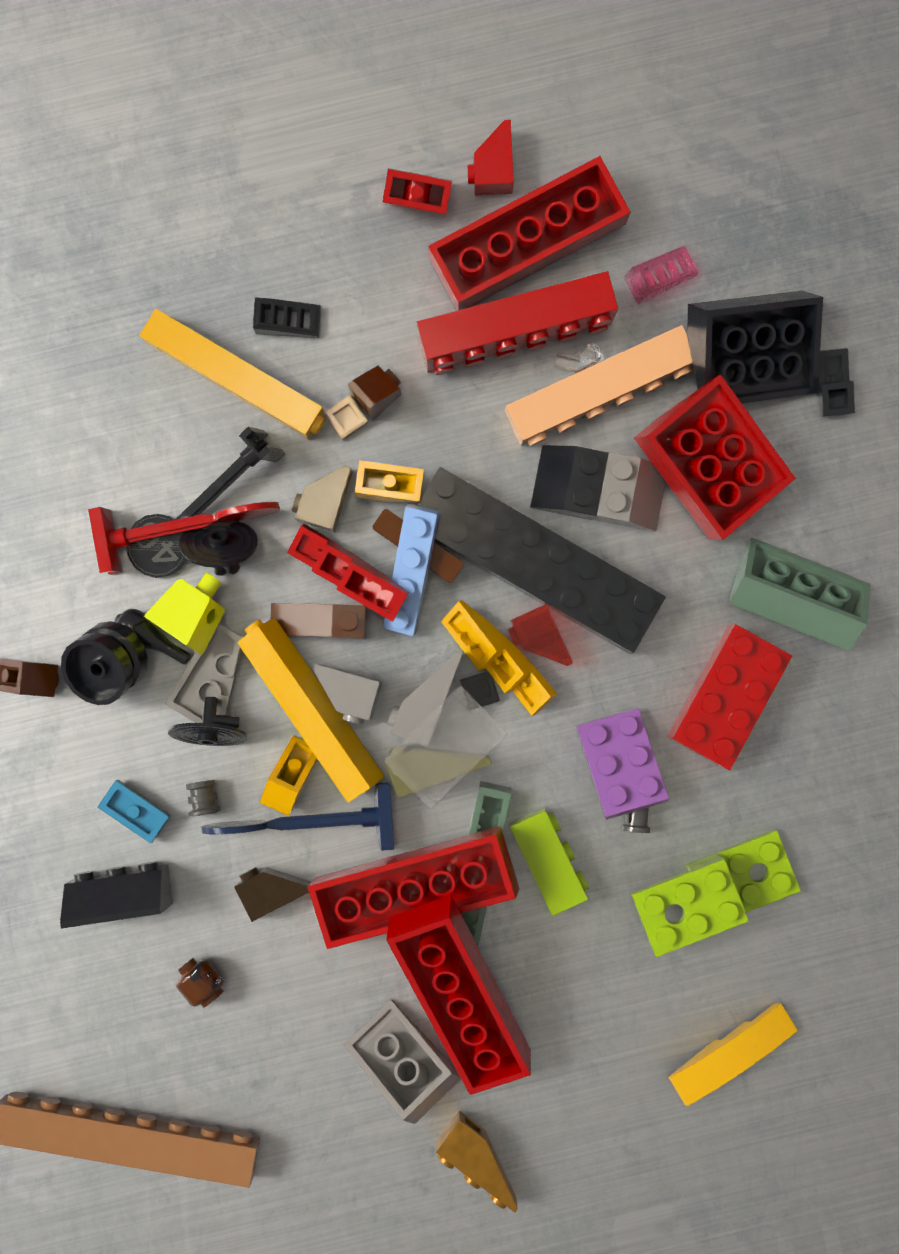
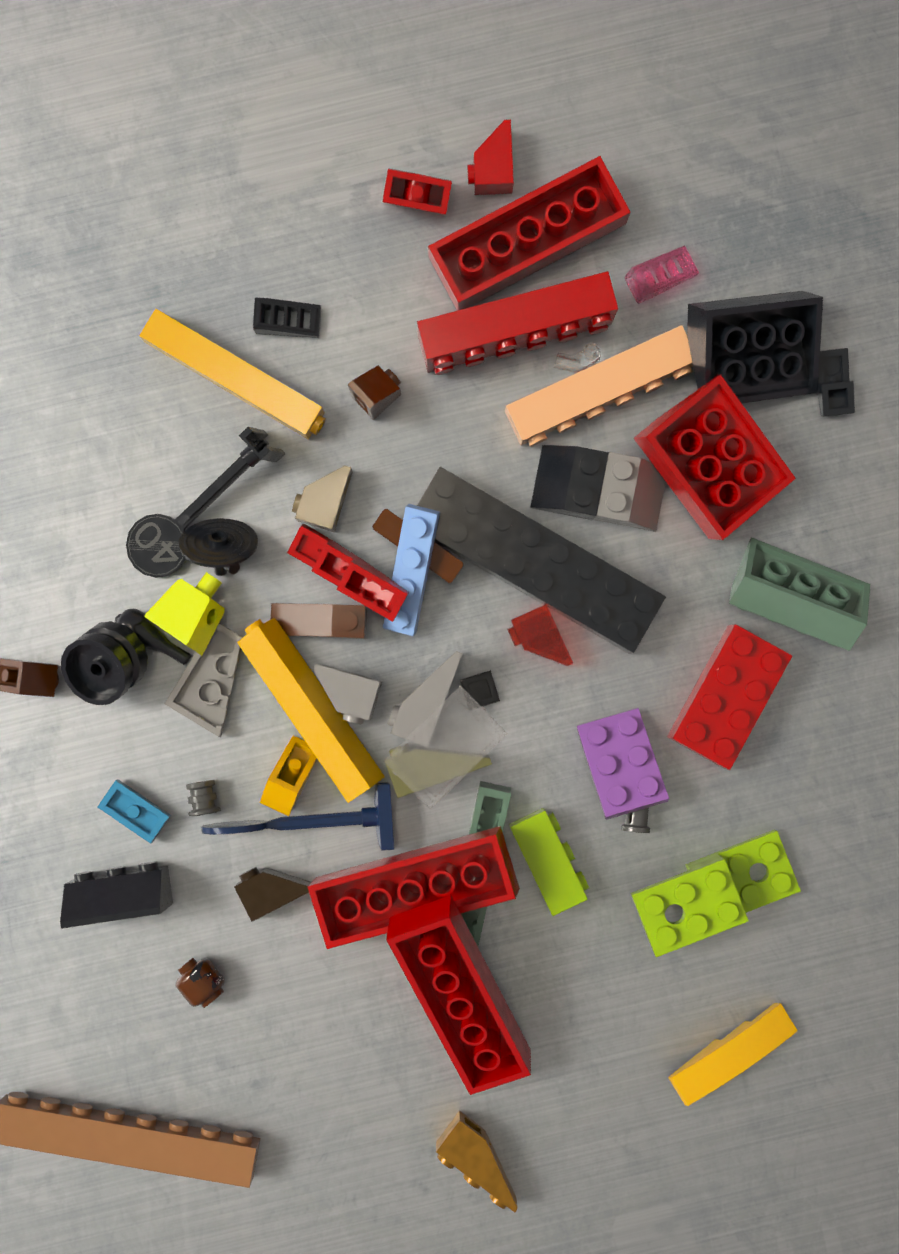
(109, 539): red piece -> none
(213, 731): black shield -> none
(346, 417): tan tile -> none
(388, 482): yellow slope -> none
(402, 1062): light grey slope -> none
(502, 659): yellow slope -> none

